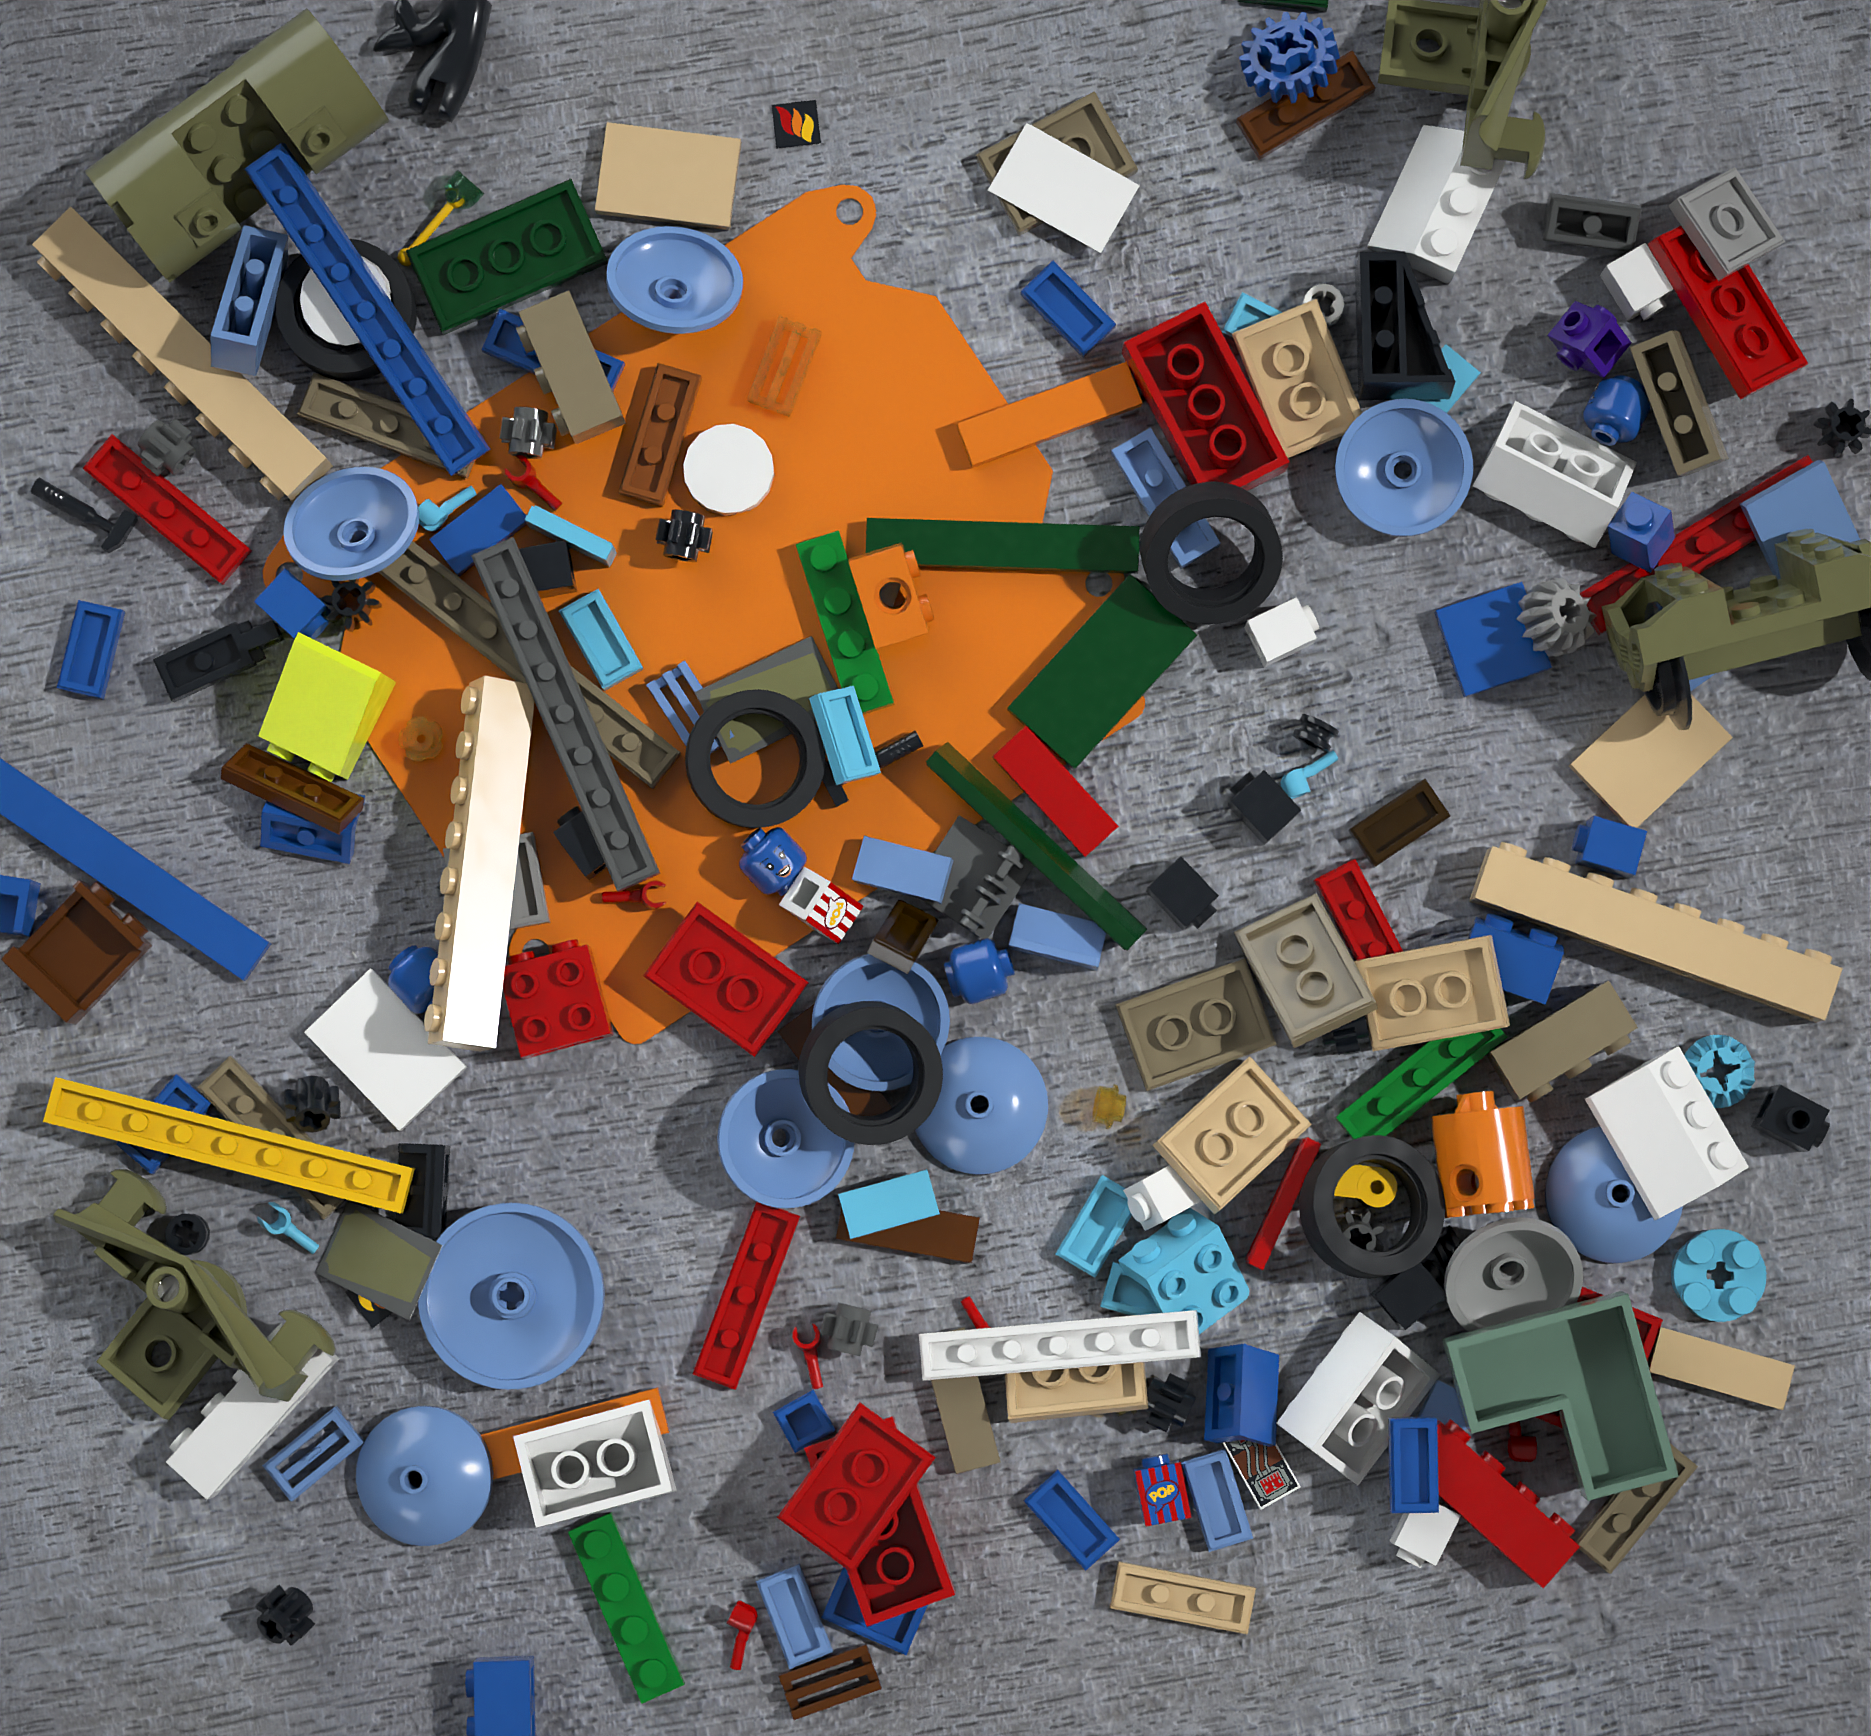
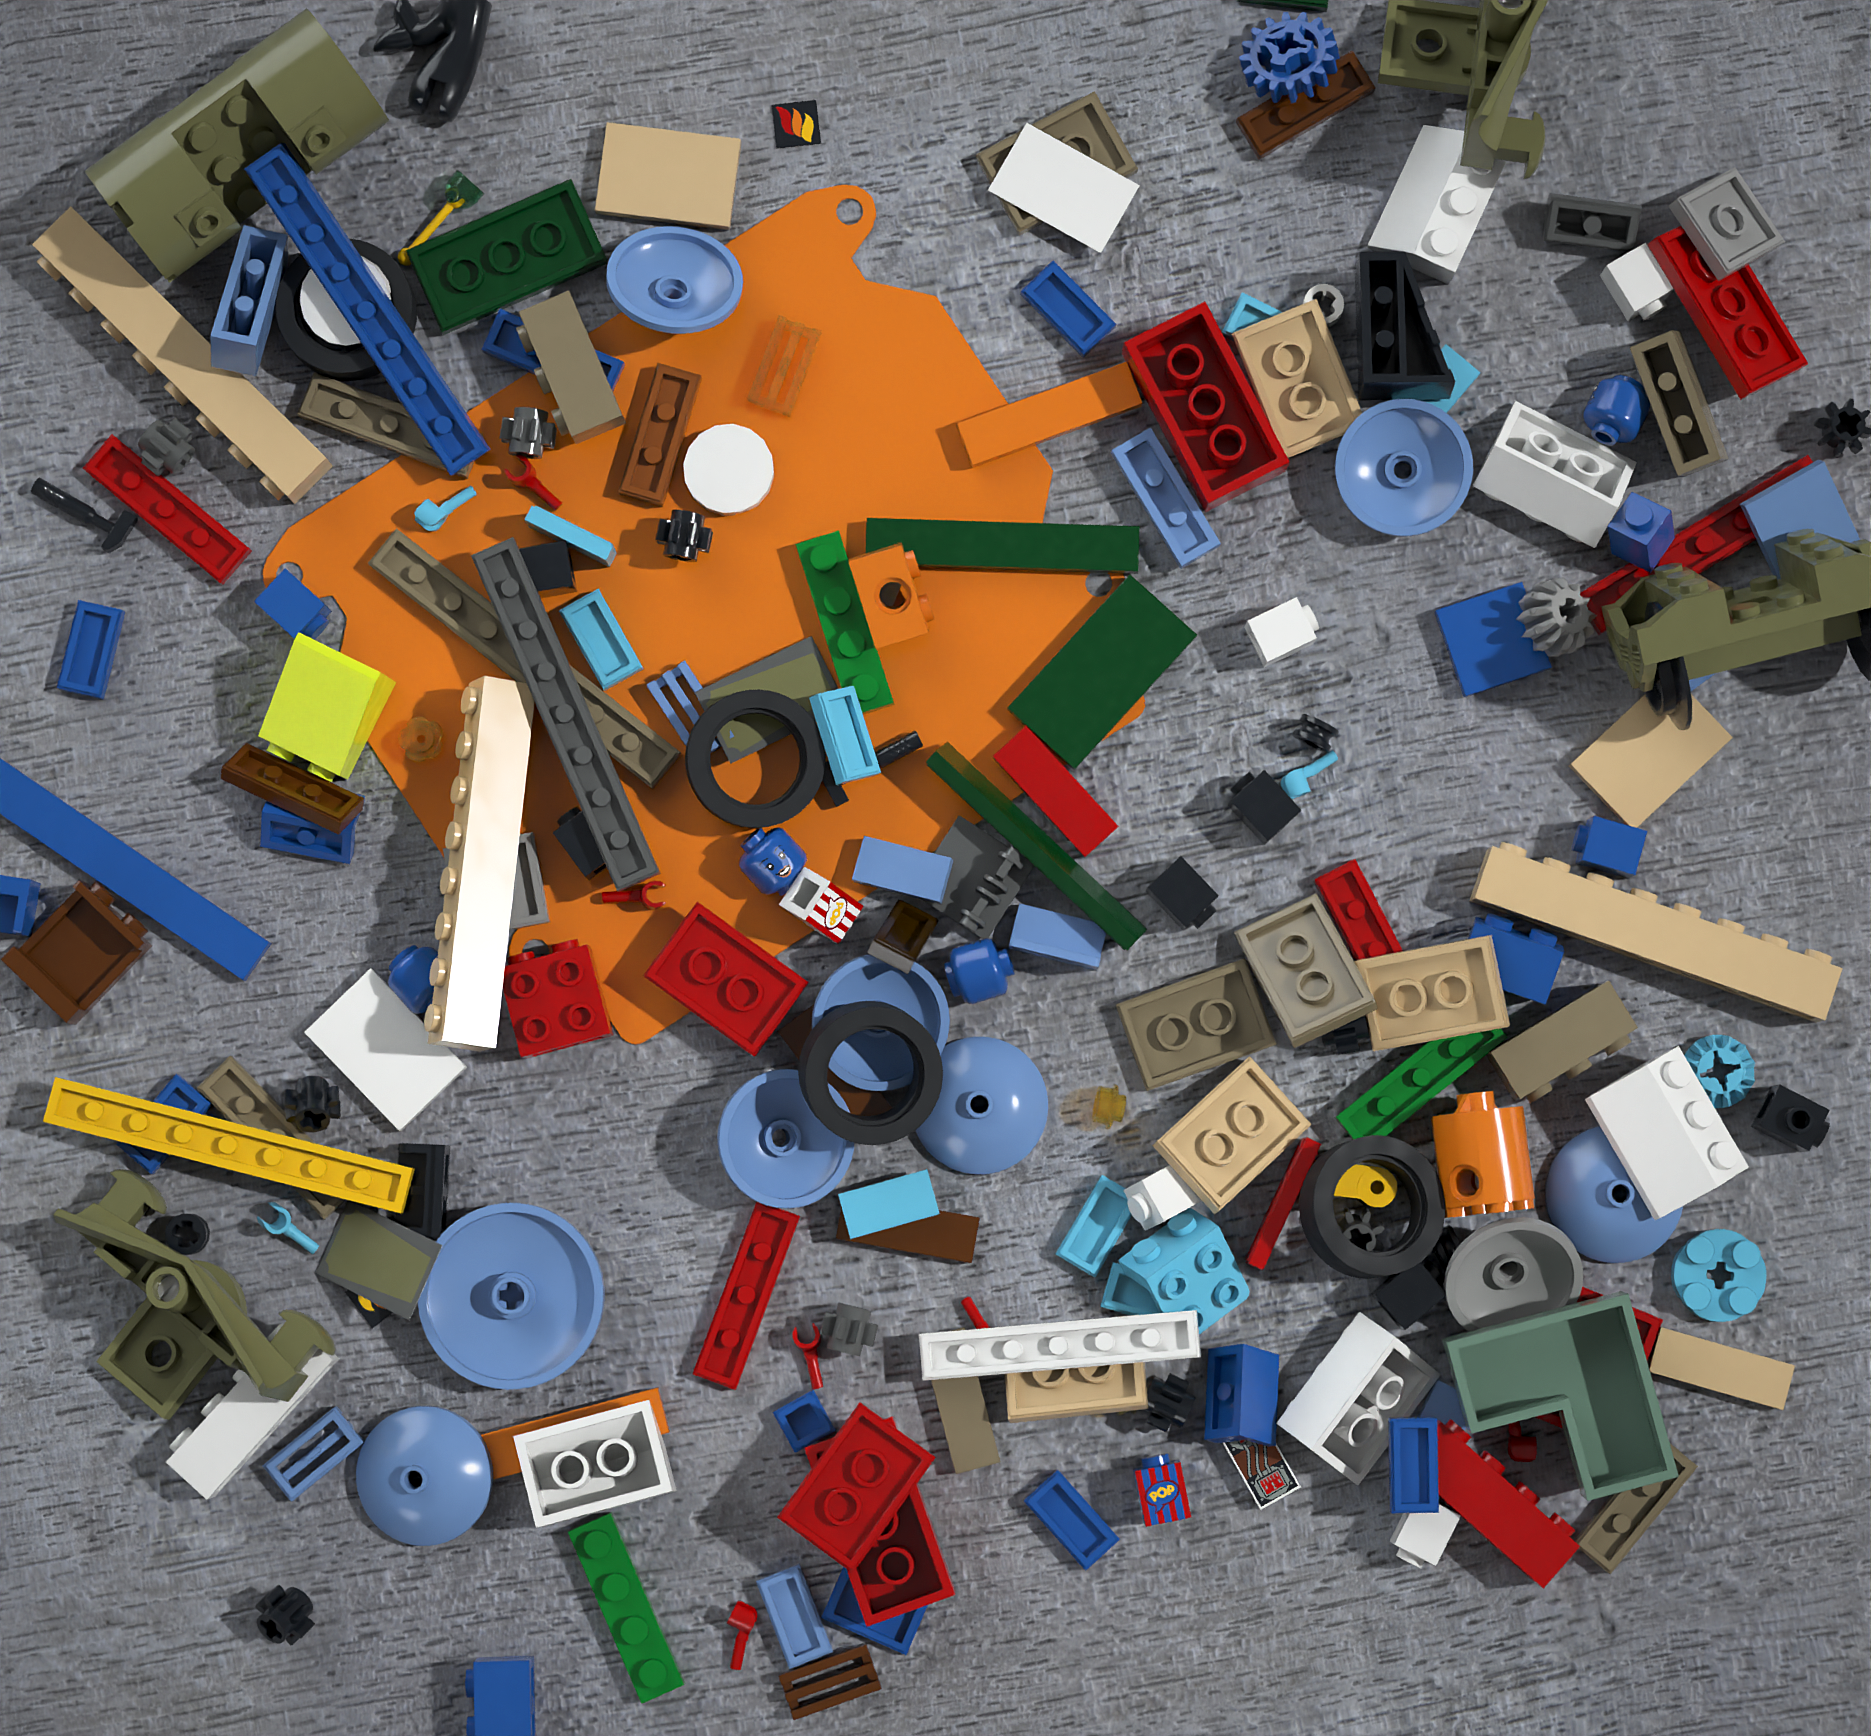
(215, 657): black hinge -> none
(339, 604): black gear -> none
(351, 523): medium blue dish -> none
(478, 528): blue tile -> none
(1182, 1597): tan tile -> none
(1217, 1500): medium blue tile -> none
(1224, 602): black tyre -> none
(1399, 823): dark brown tile -> none
(1589, 339): dark purple brick -> none

